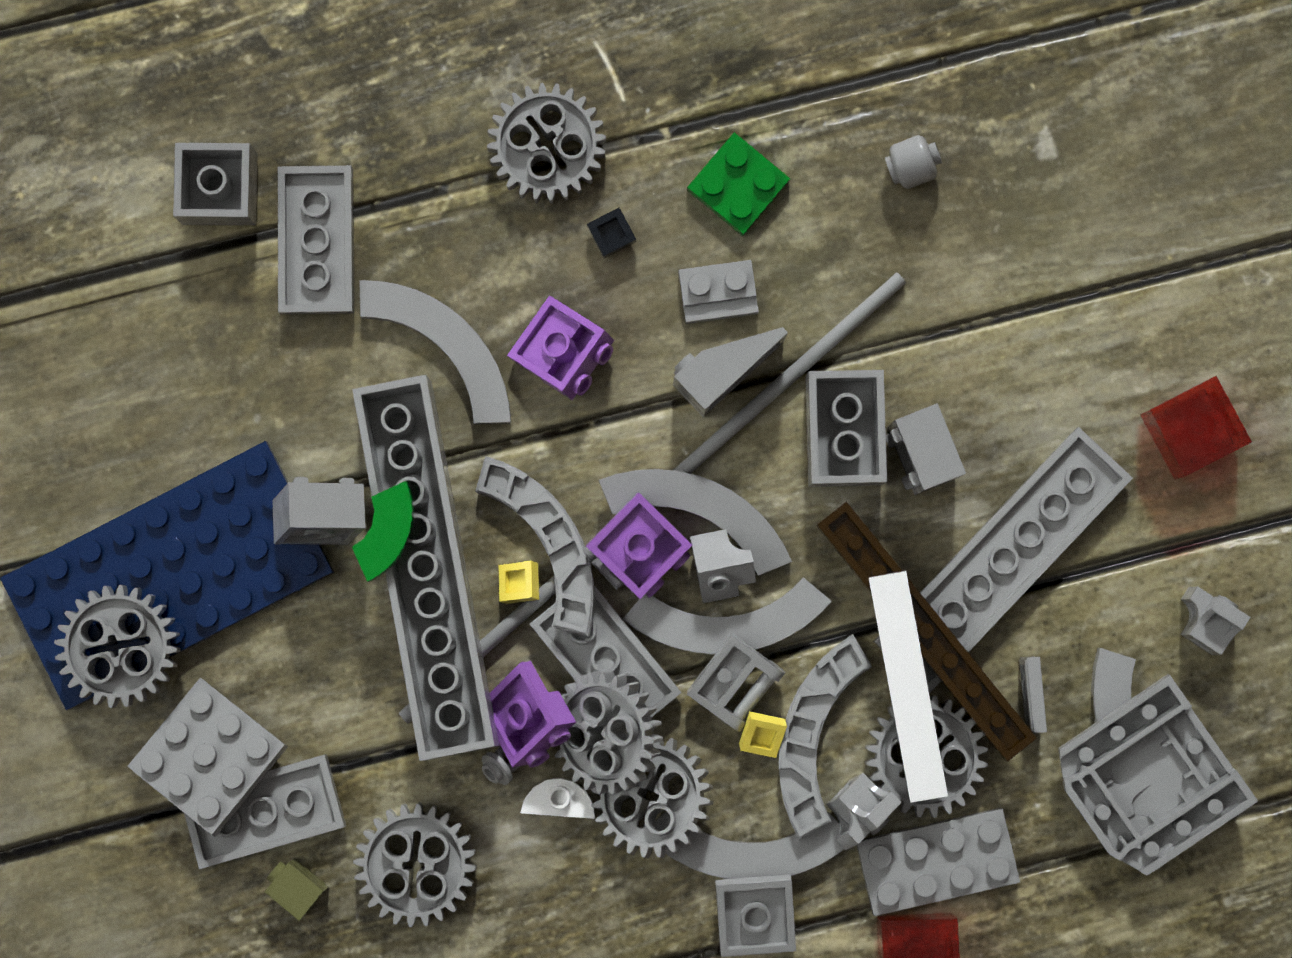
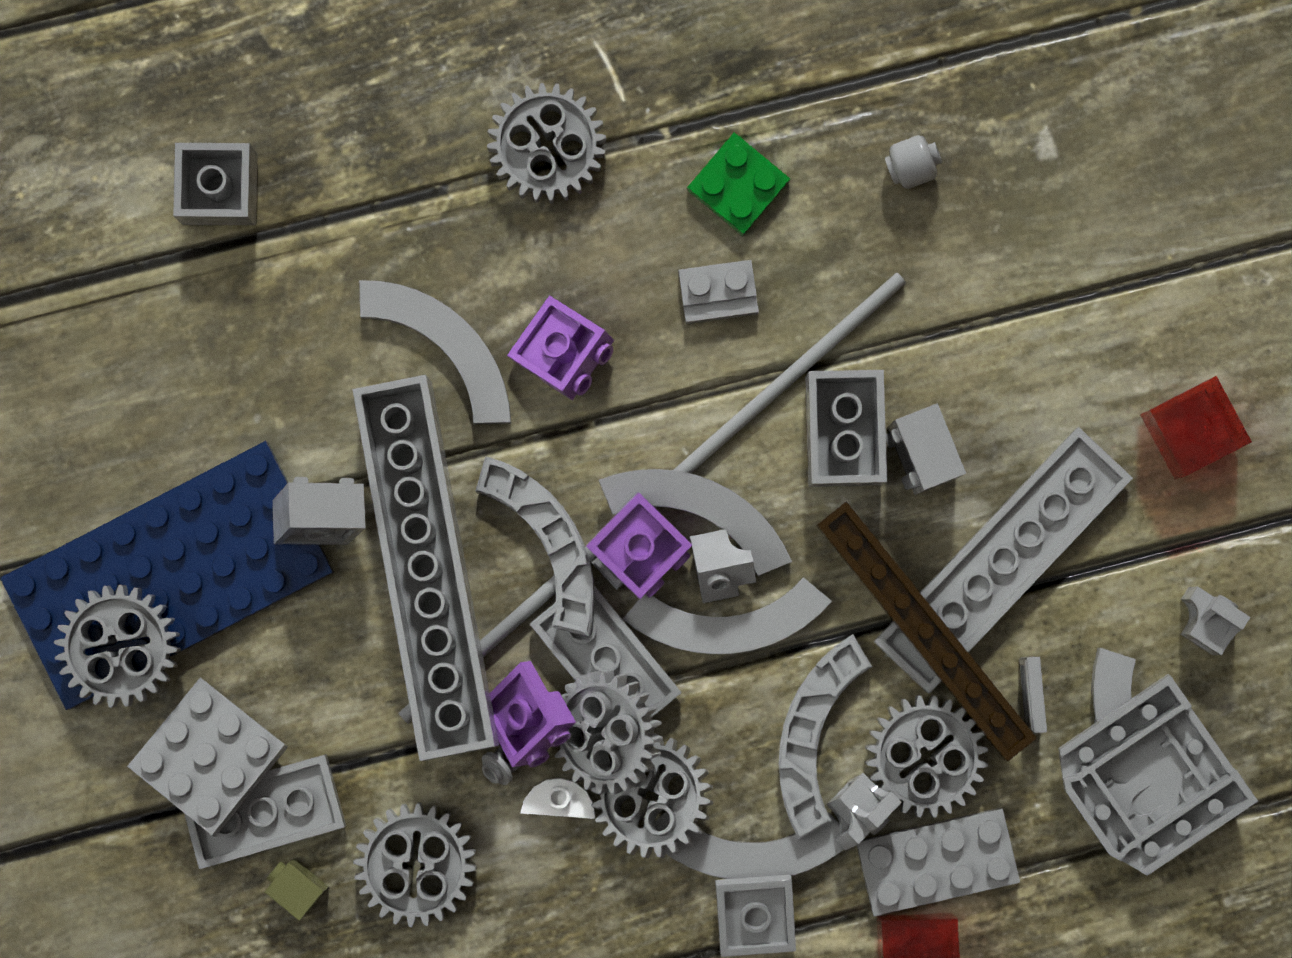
(315, 240): light grey plate -> none
(388, 533): green tile -> none
(518, 582): light yellow plate -> none
(611, 232): black plate -> none
(720, 369): light grey slope -> none
(725, 676): light grey plate -> none
(762, 734): light yellow plate -> none
(908, 686): white tile -> none

